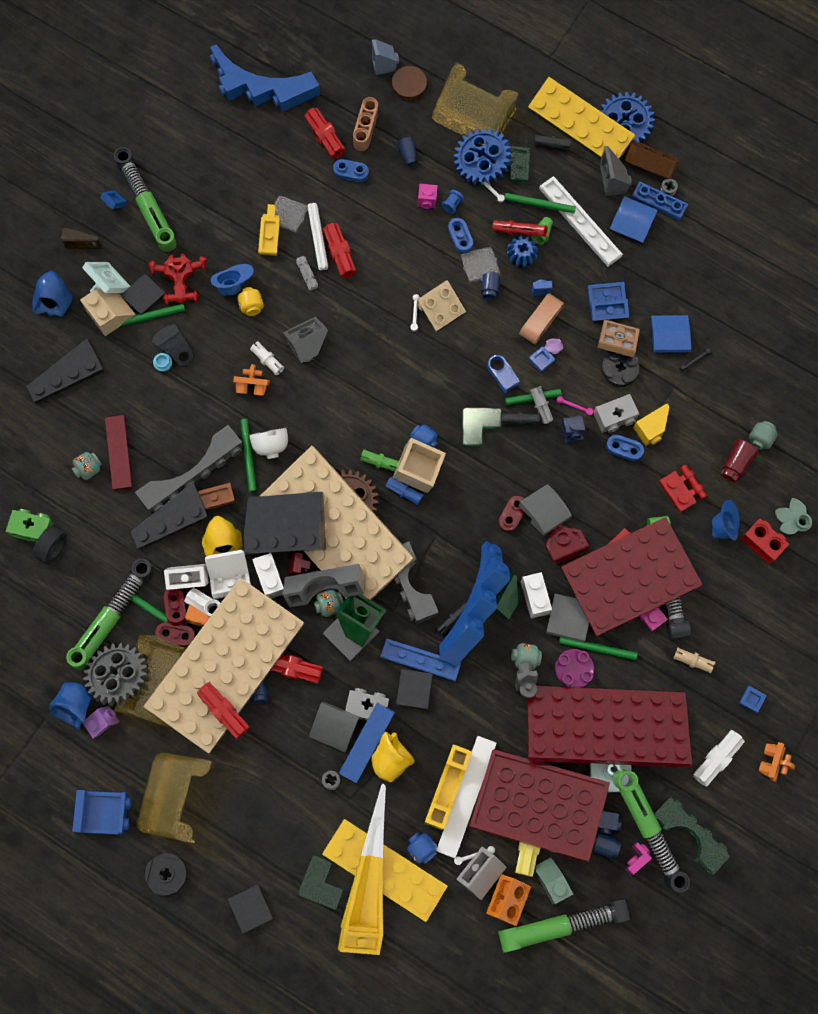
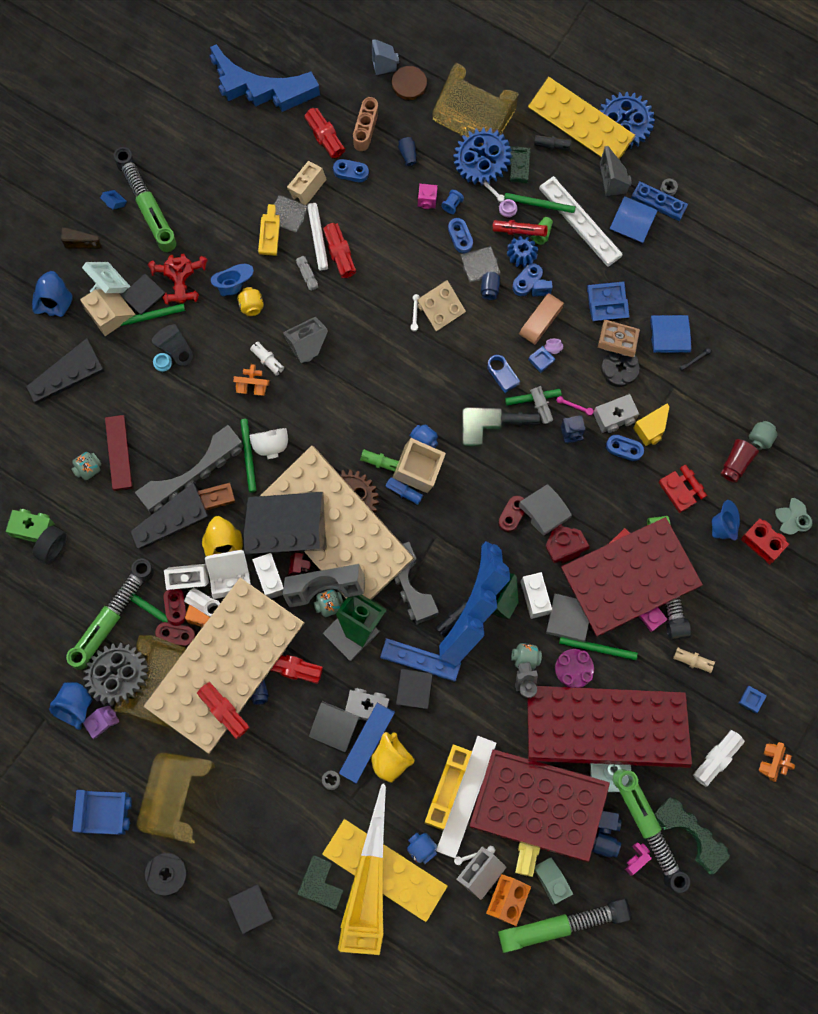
(307, 182): none -> tan hinge
(508, 208): none -> lavender plate
(527, 278): none -> blue plate
(652, 159): reddish brown beam -> none

